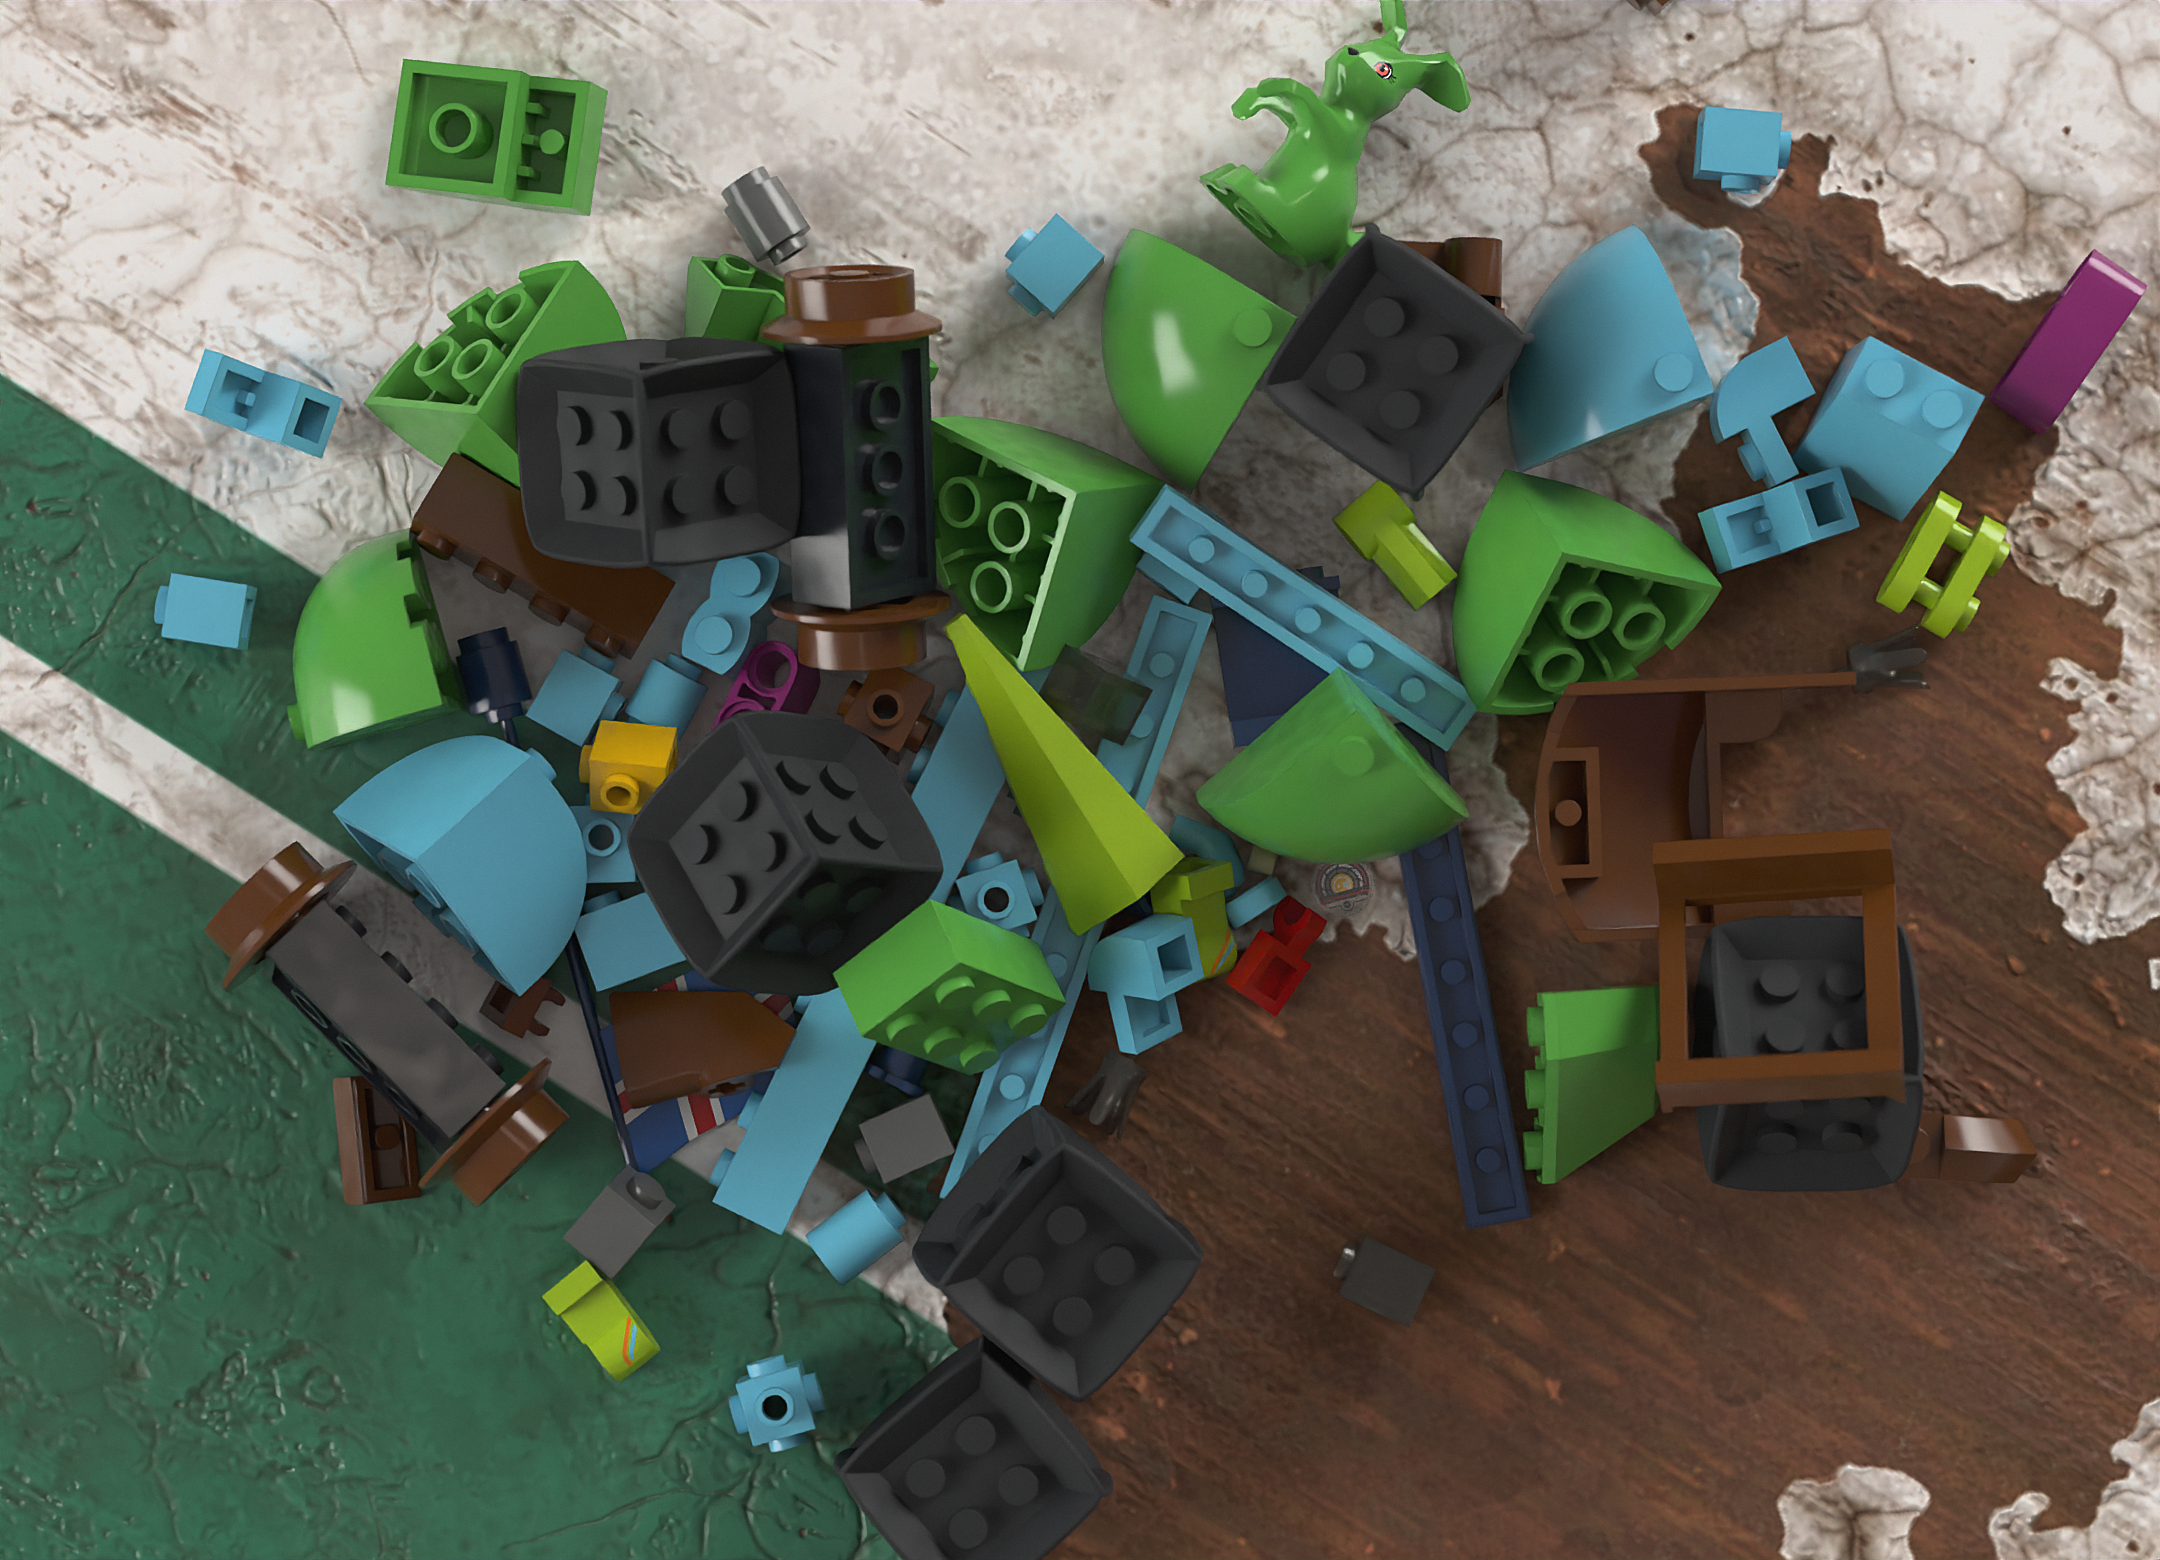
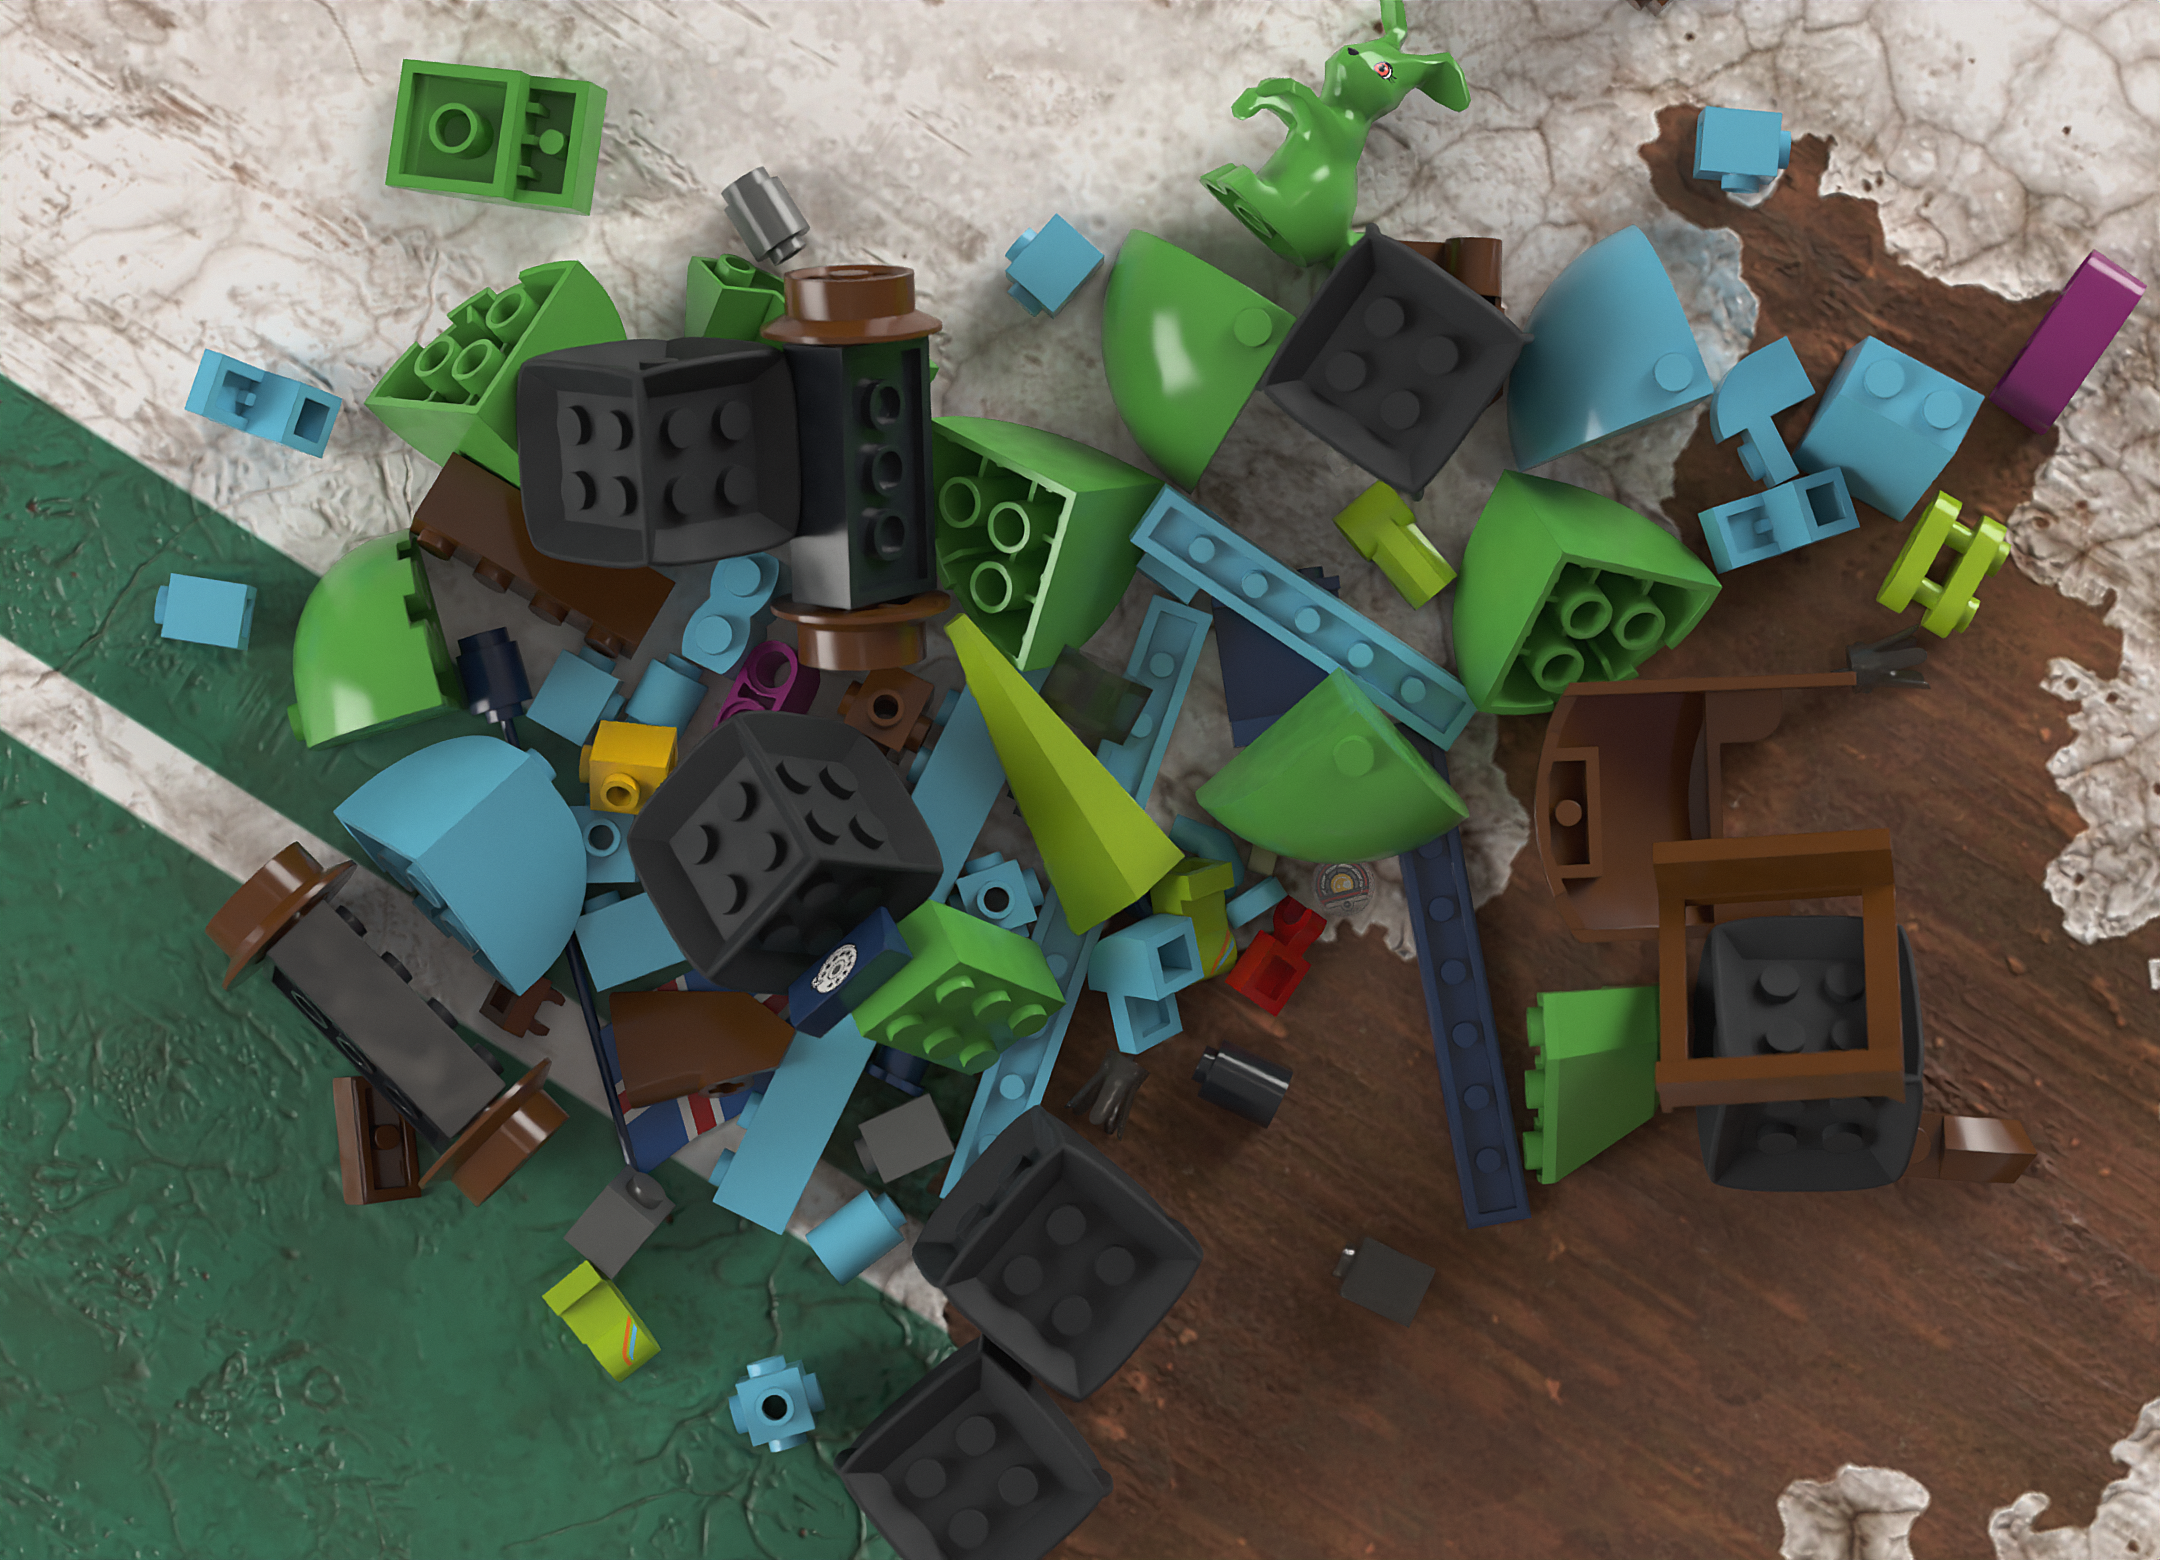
(847, 974): none -> dark blue slope
(1241, 1082): none -> black brick

